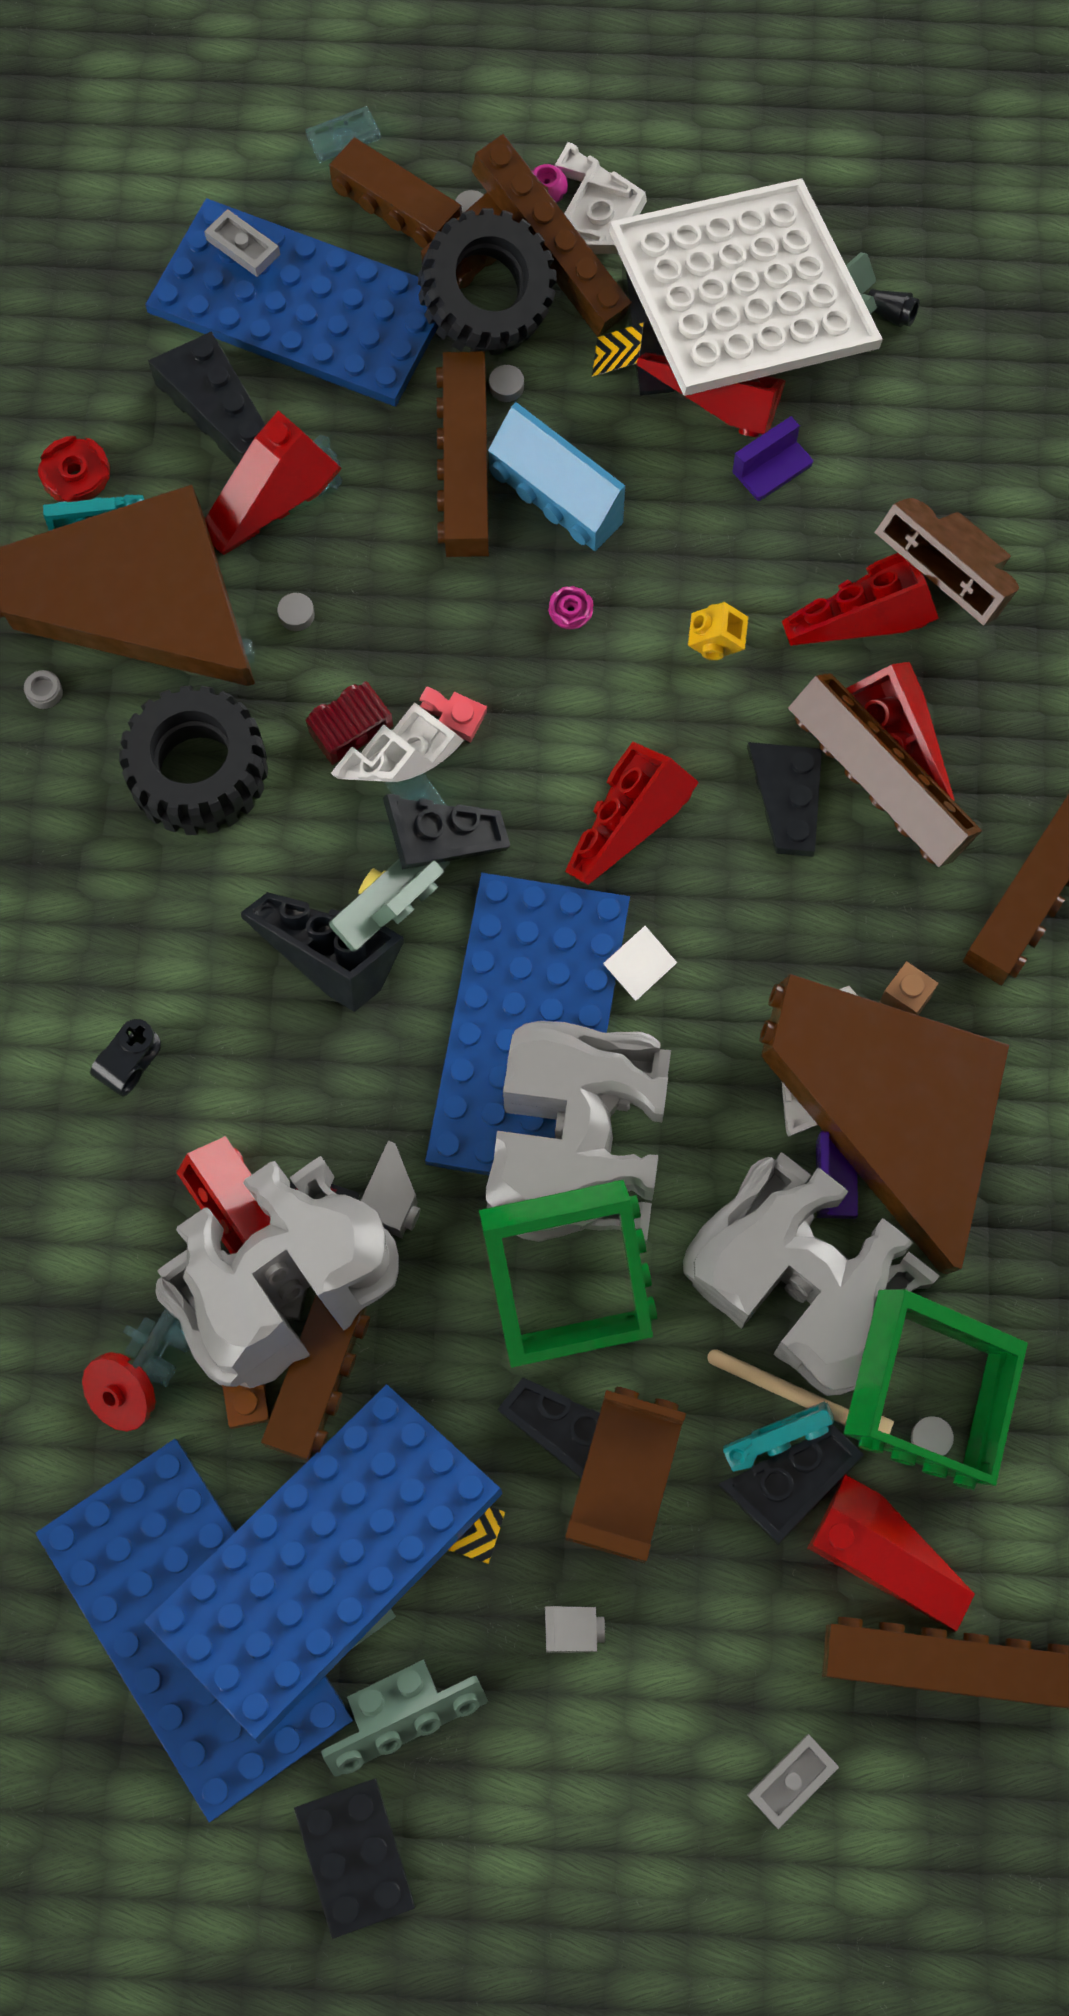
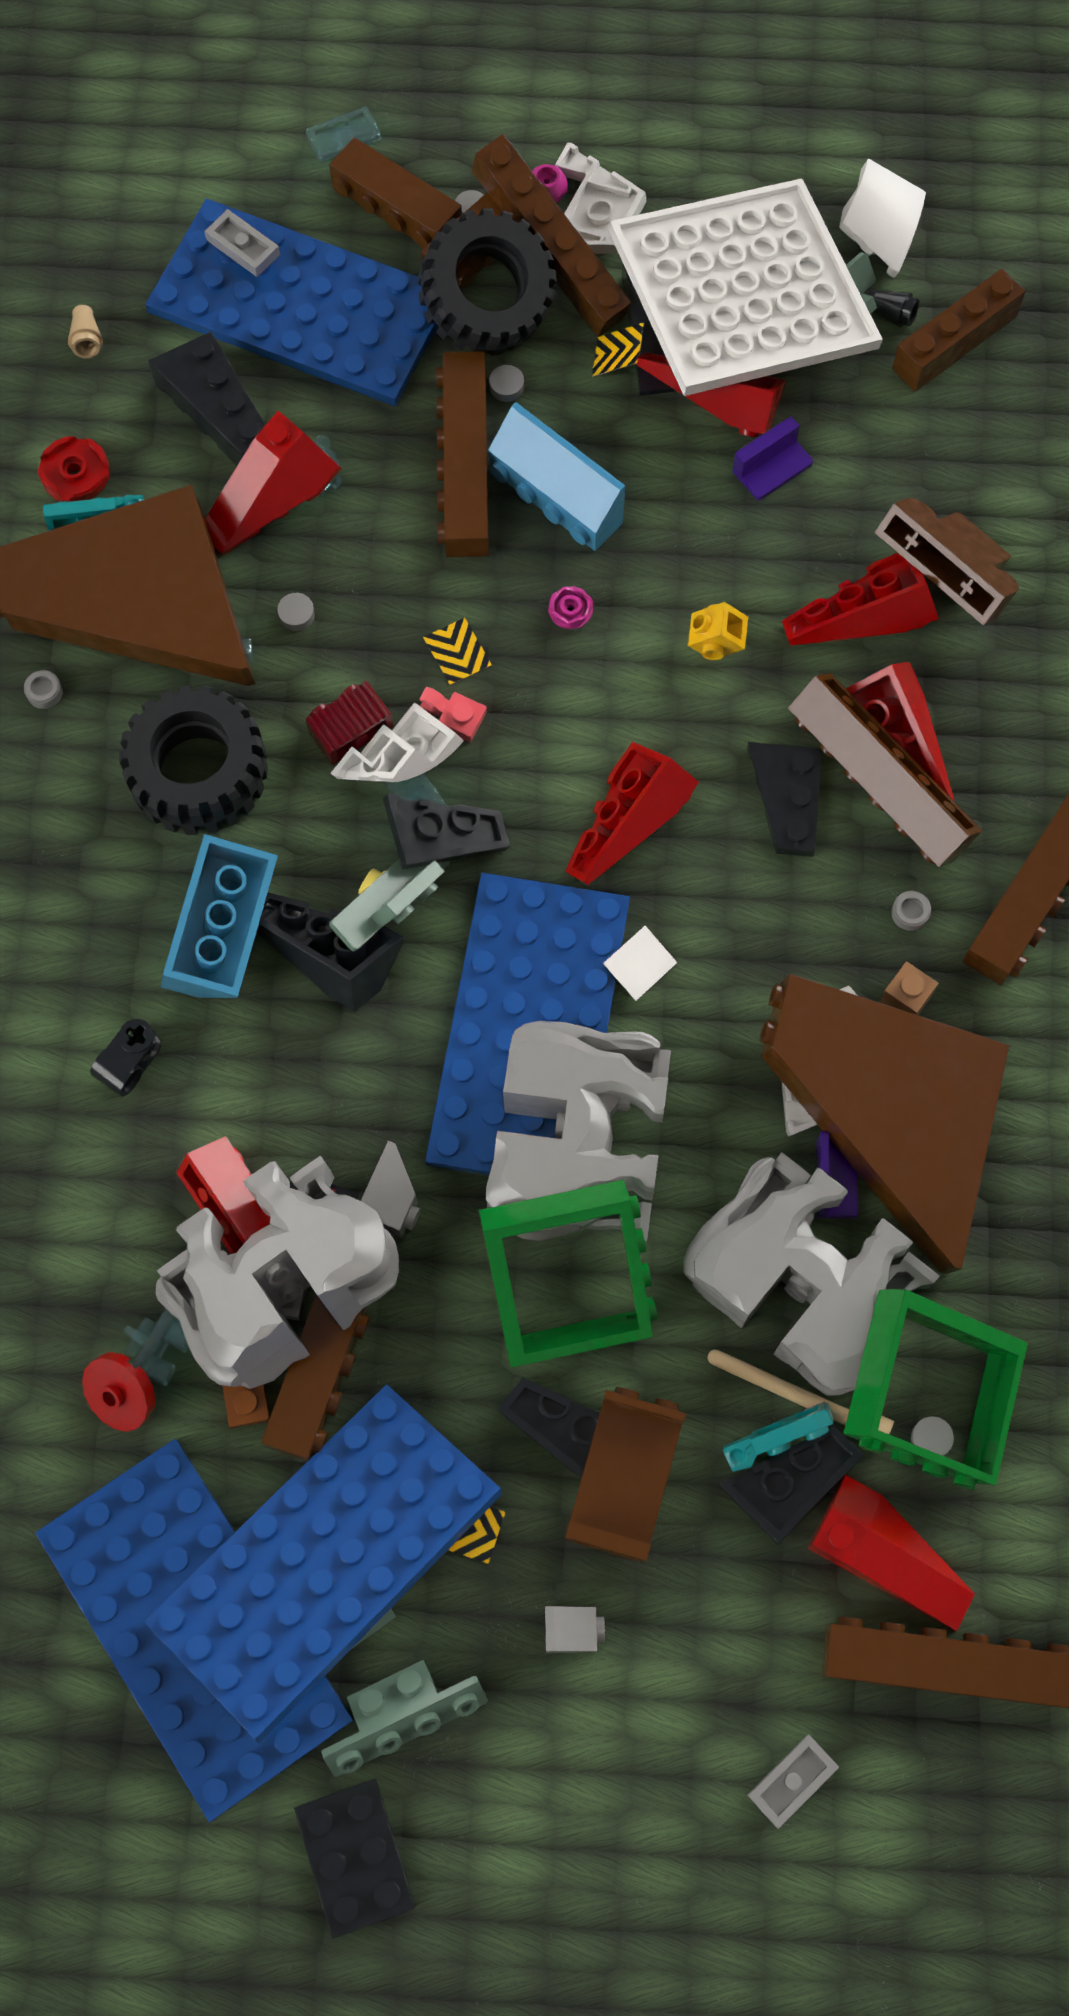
(84, 333): none -> tan cone
(218, 919): none -> dark azure slope
(457, 651): none -> sticker
(883, 215): none -> white slope
(911, 910): none -> light grey tile
(958, 329): none -> reddish brown brick

